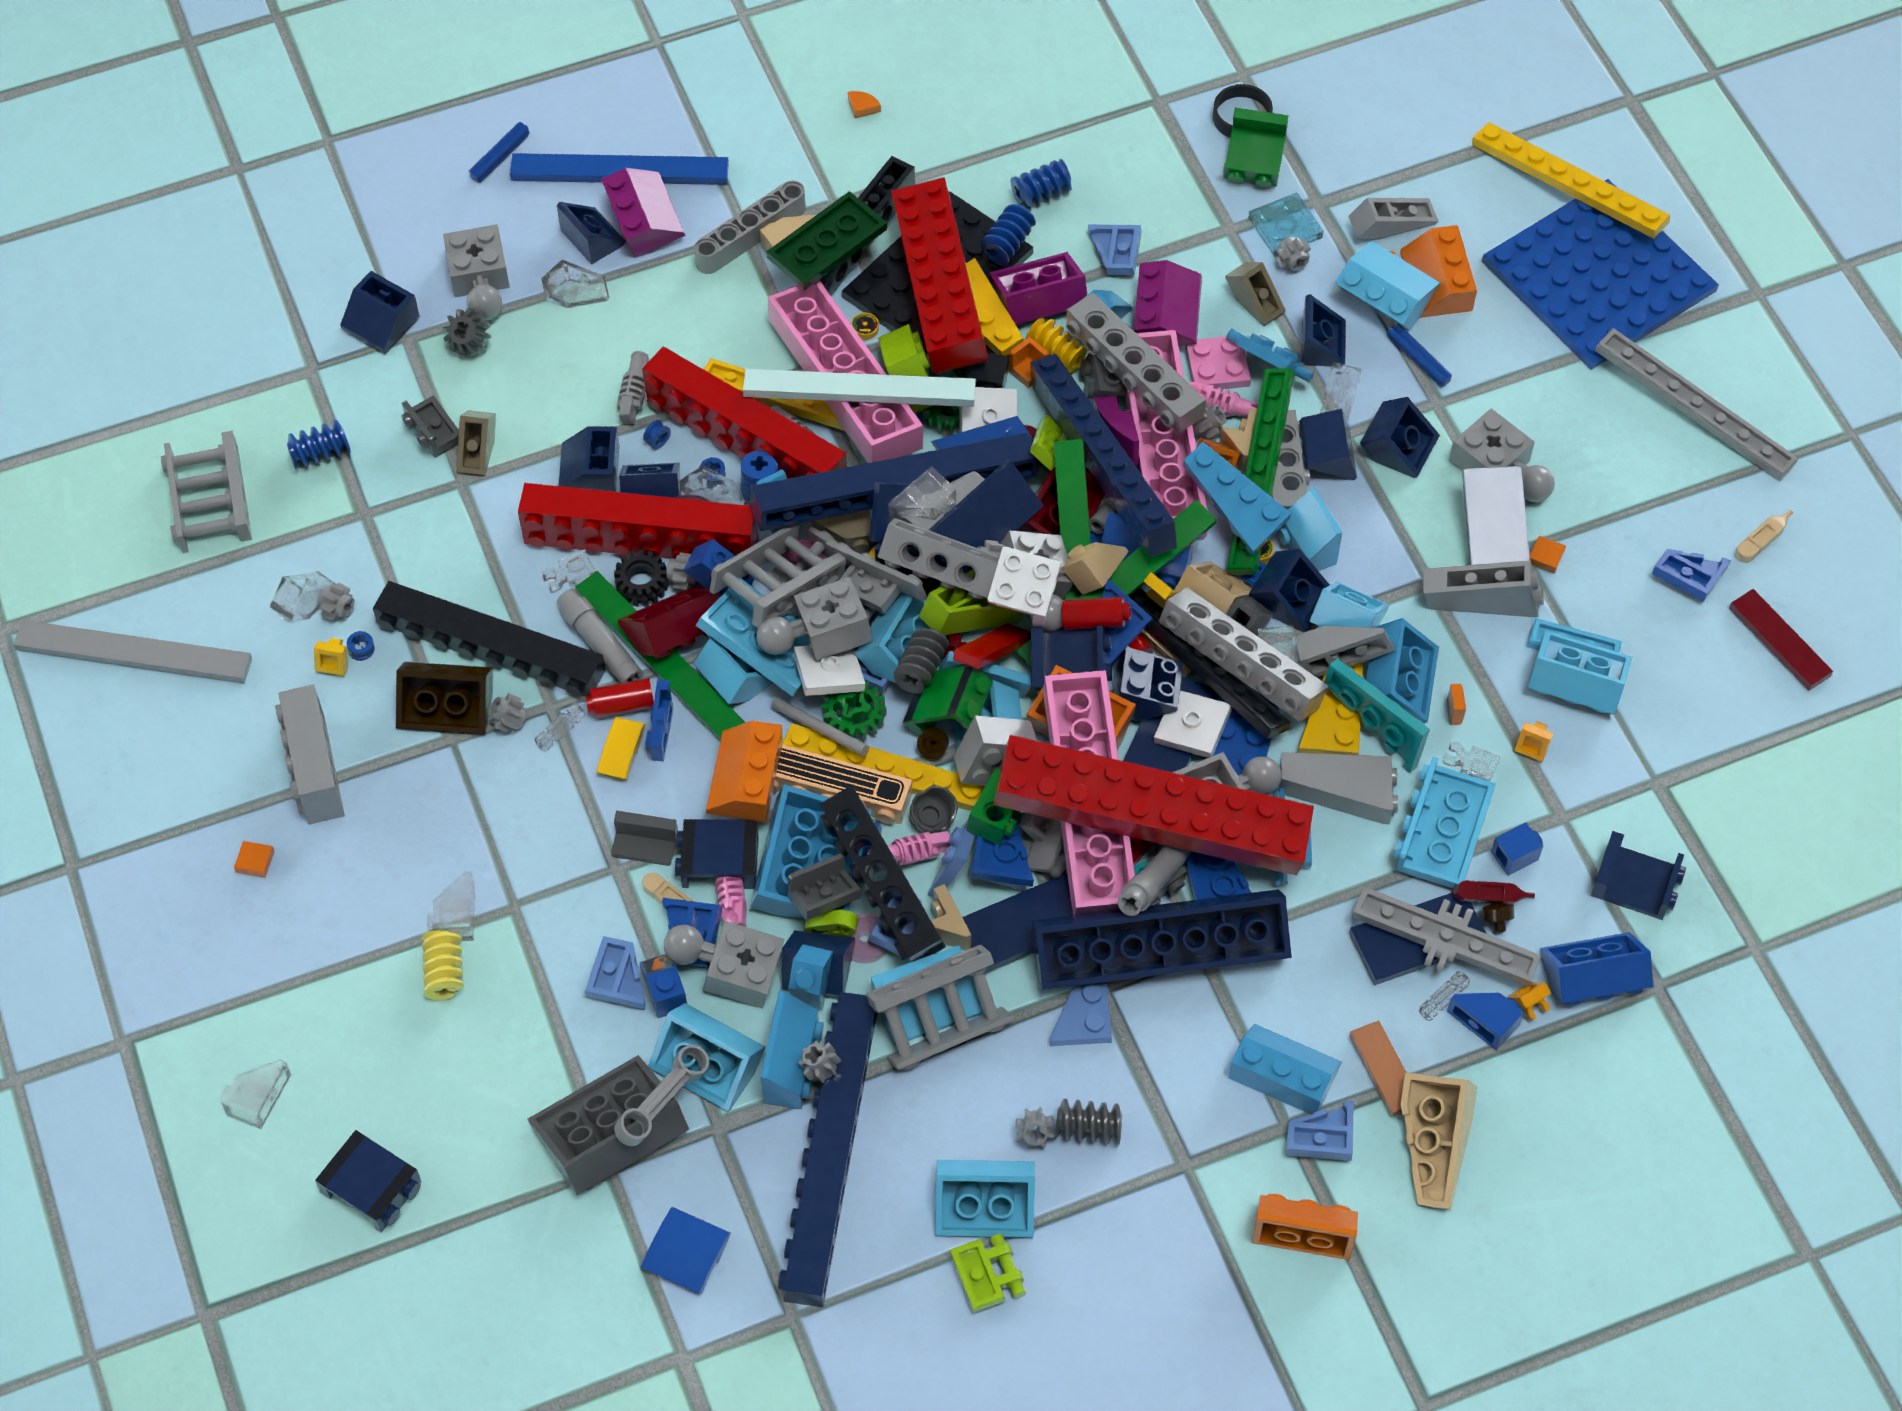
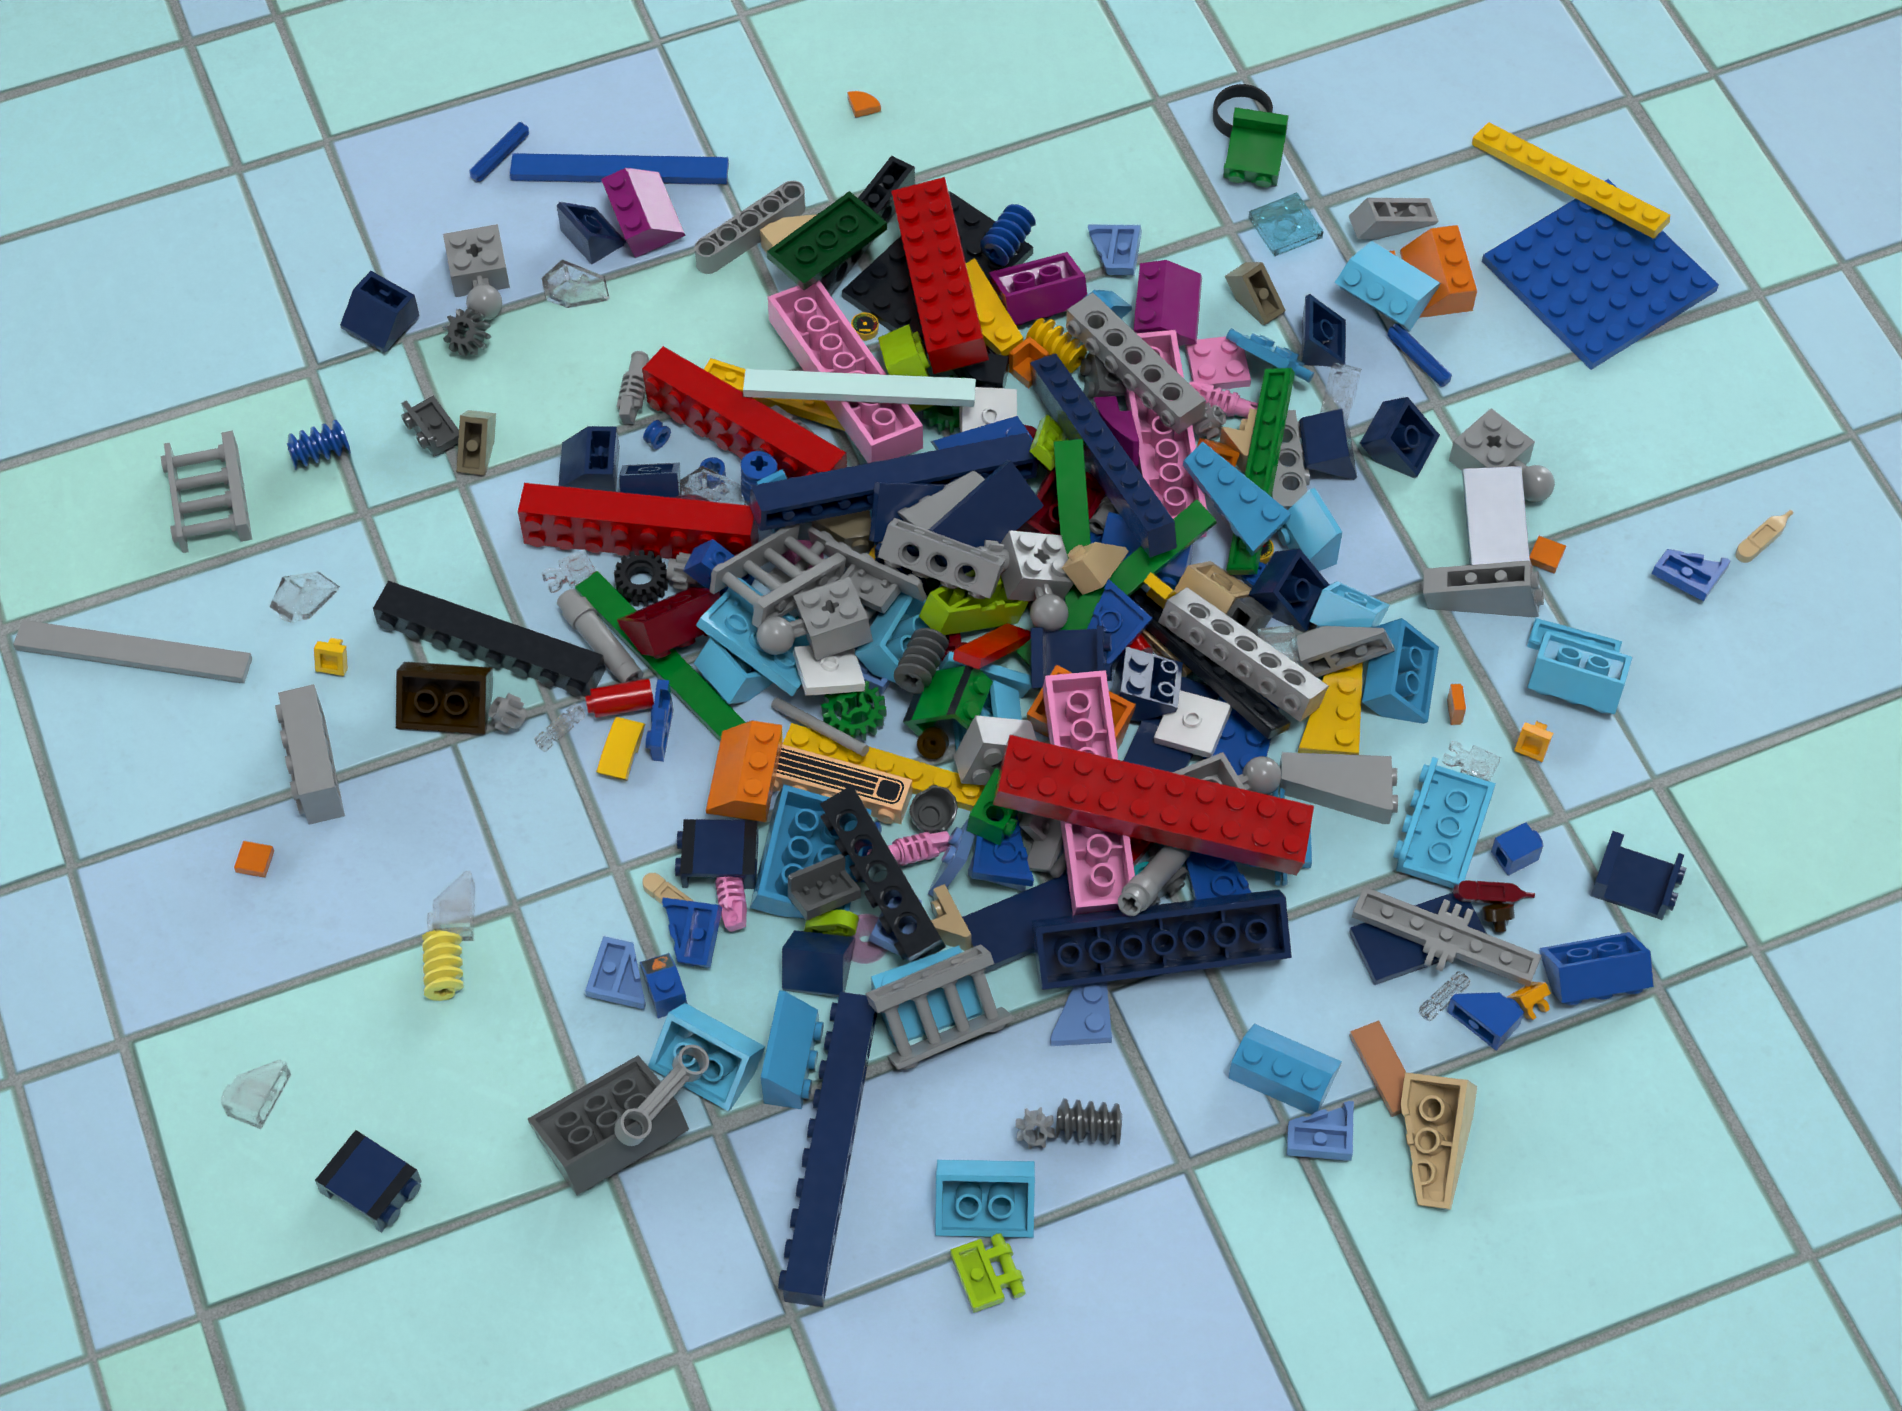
(335, 601): light grey gear -> none
(364, 653): blue bush -> none
(644, 838): dark grey panel -> none
(685, 1250): blue slope -> none
(735, 946): light grey brick -> none
(810, 975): dark azure slope -> none
(819, 1061): light grey gear -> none
(924, 498): clear slope -> none
(1024, 583): white bracket -> none
(1041, 181): blue piece -> none
(1095, 612): red brick -> none
(1293, 253): light grey gear -> none
(1305, 1226): orange slope -> none
(1378, 712): teal wing -> none
(1696, 404): light grey tile -> none
(1781, 639): dark red tile -> none

